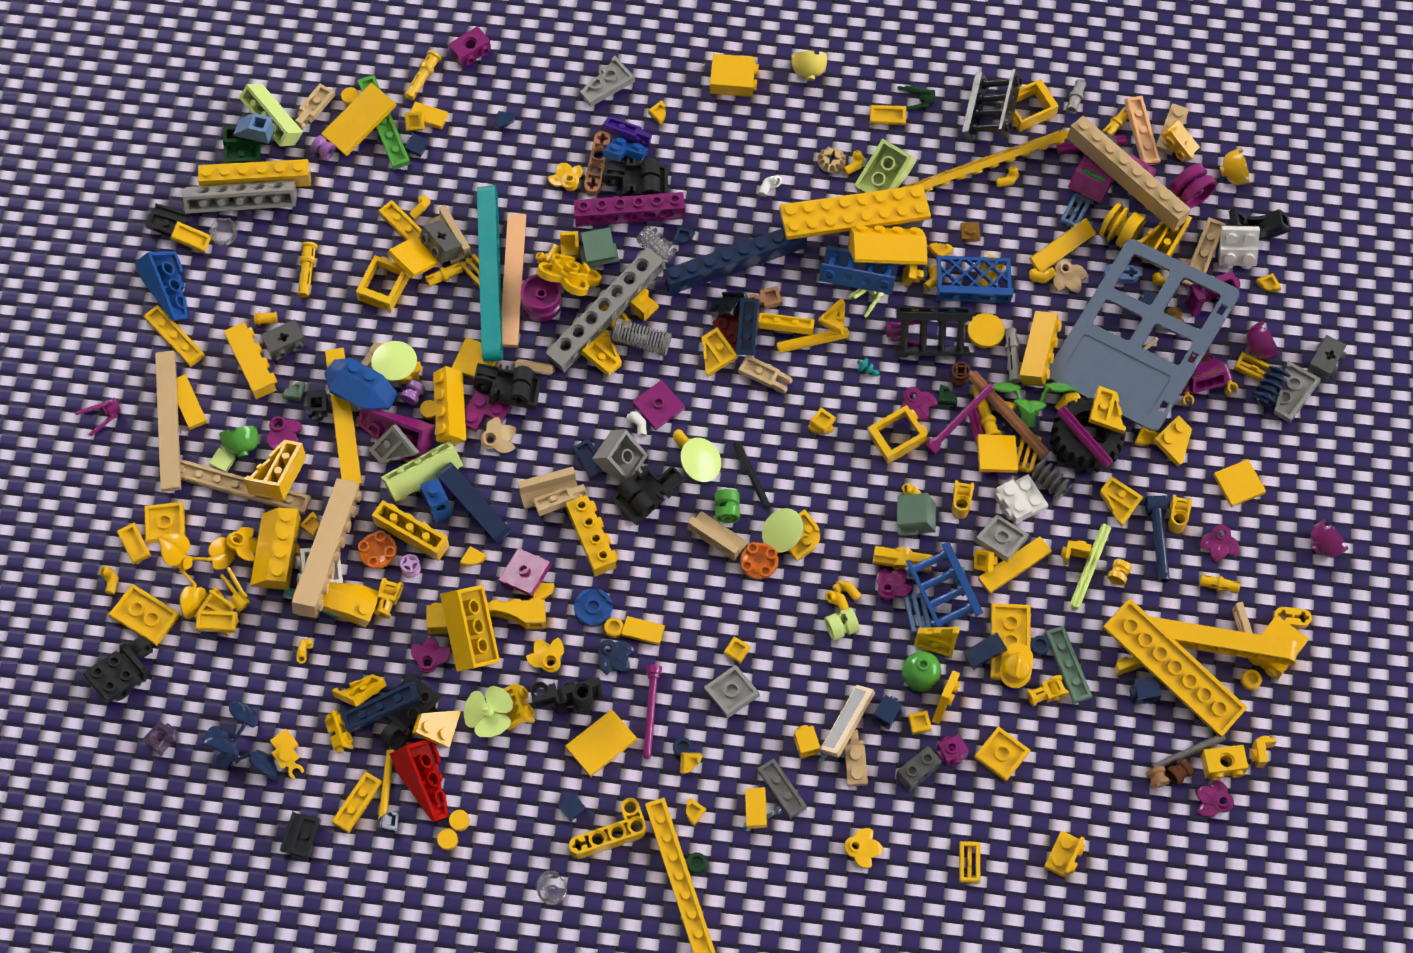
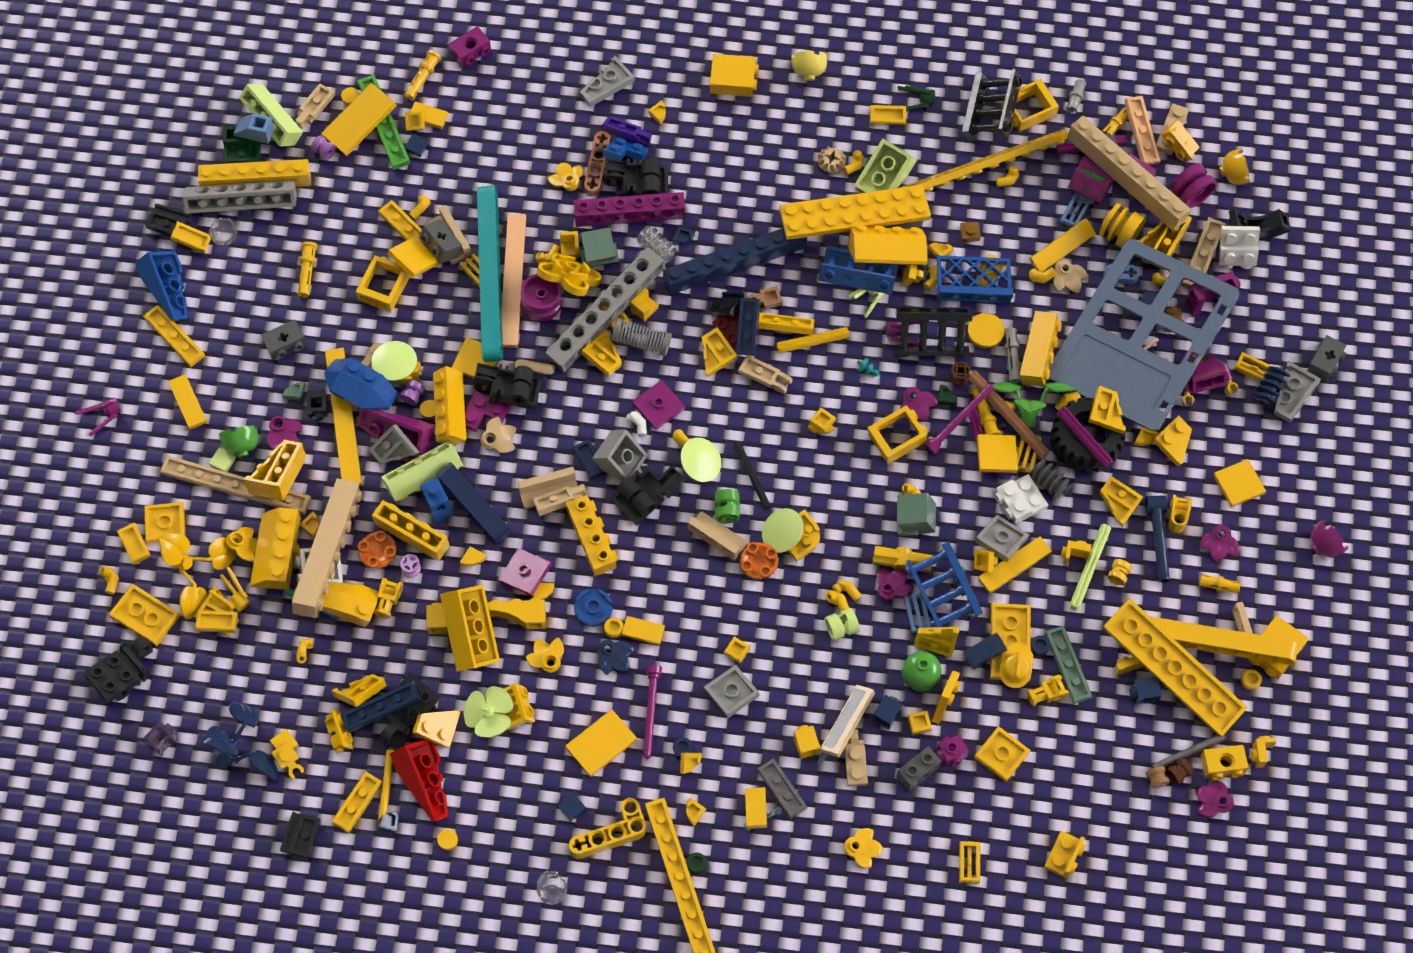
(168, 421): tan tile -> none
(250, 361): yellow brick -> none
(265, 318): yellow pin -> none
(429, 652): magenta plate -> none
(444, 274): yellow pin -> none
(459, 820): yellow tile -> none
(504, 119): dark blue tile -> none
(572, 693): black plate -> none
(769, 183): white arm -> none
(834, 317): yellow tile -> none
(962, 496): yellow piece -> none
(1261, 342): magenta cylinder -> none
(1269, 283): yellow tile -> none
(1292, 616): yellow beam -> none

